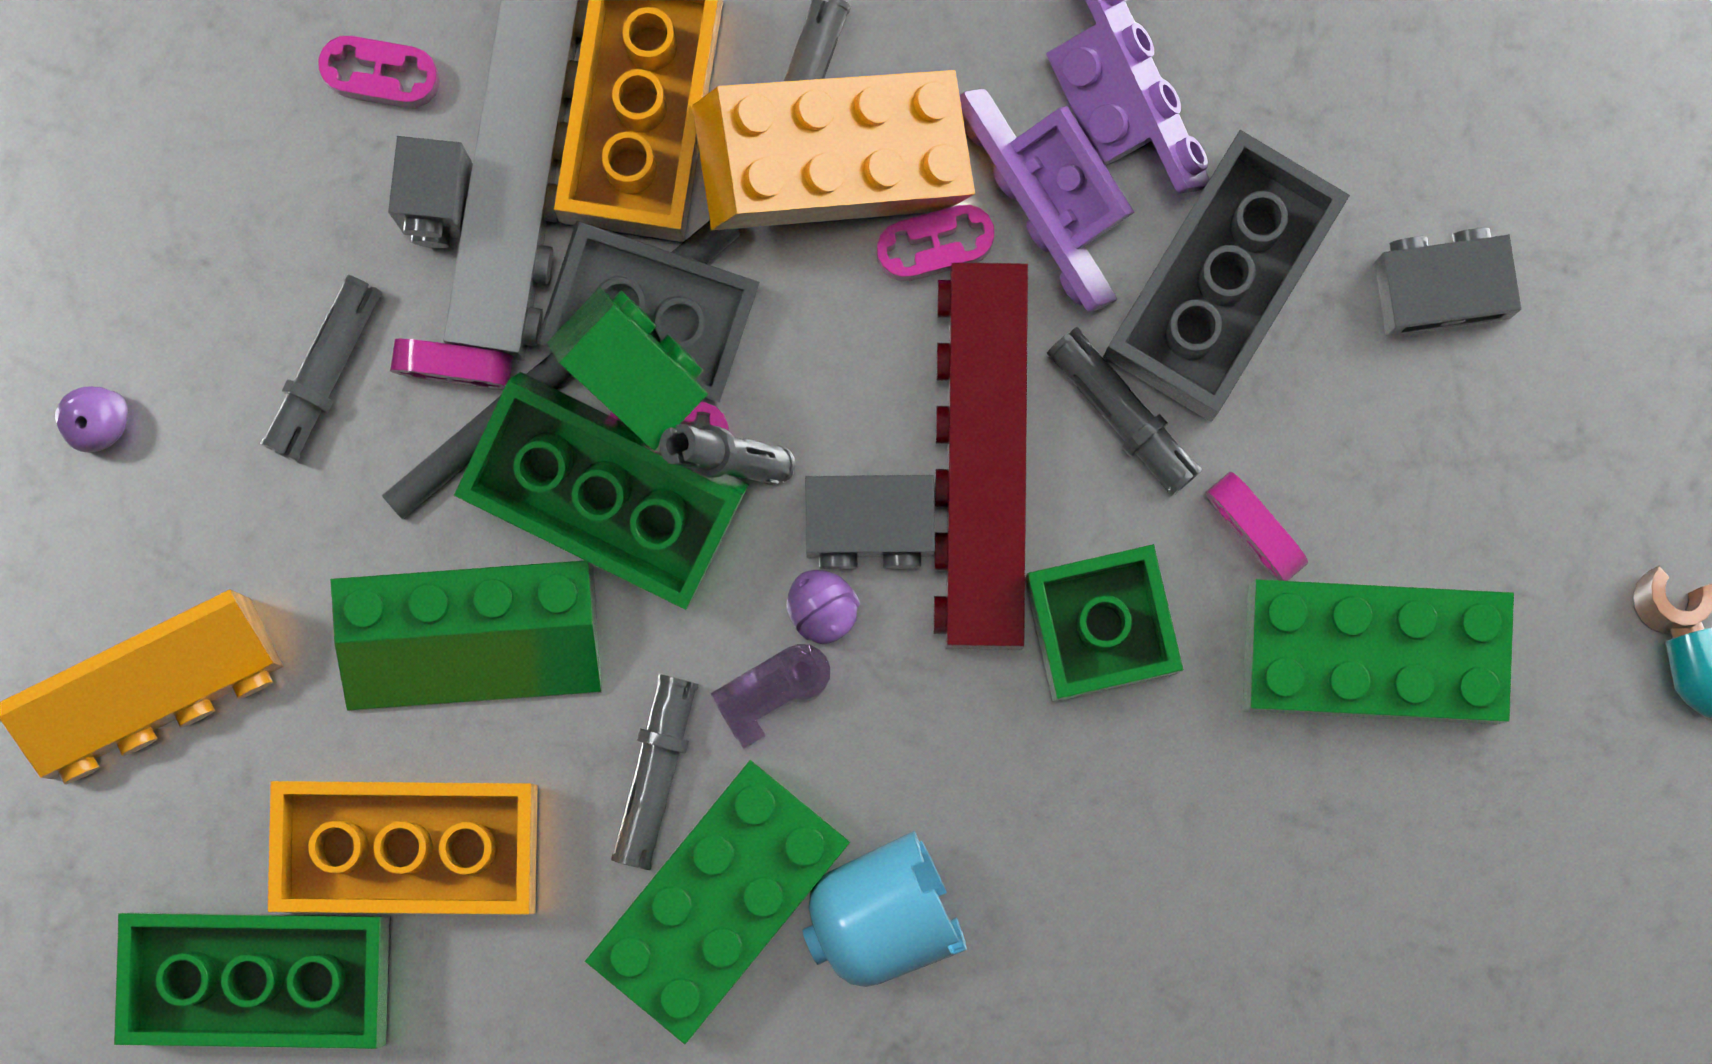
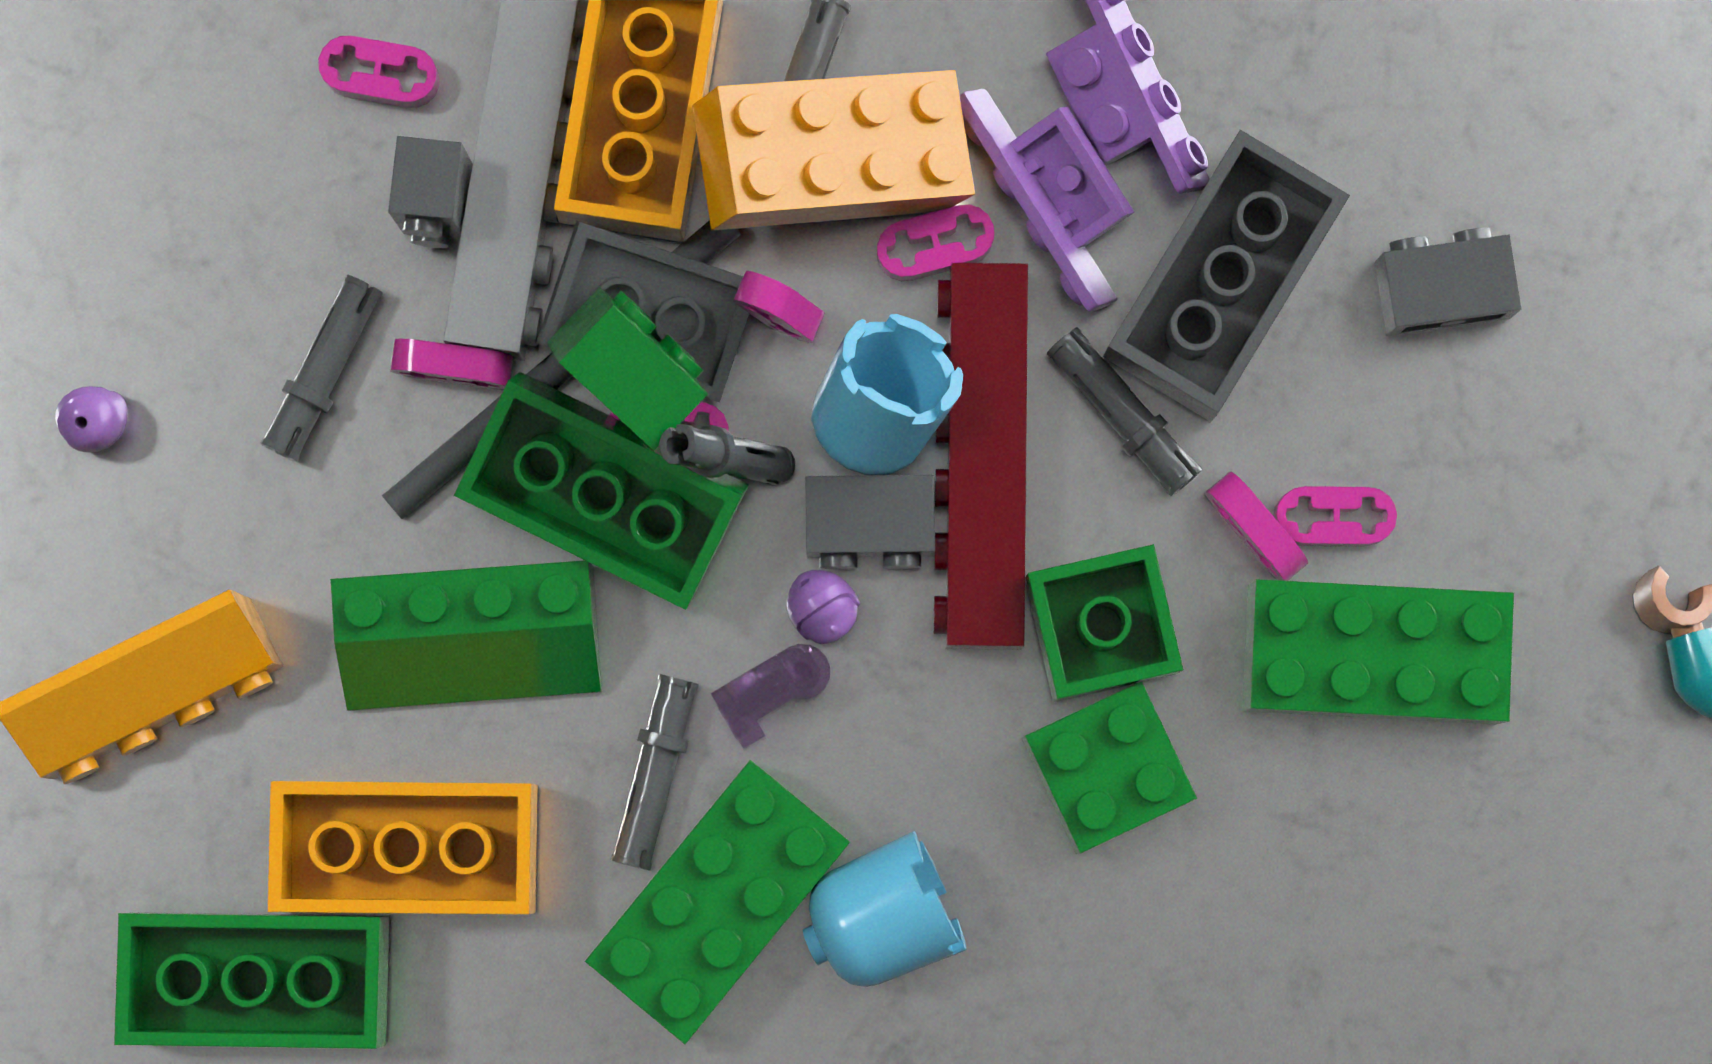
(778, 306): none -> dark pink beam
(884, 395): none -> medium azure cylinder
(1109, 768): none -> green brick
(1337, 500): none -> dark pink beam

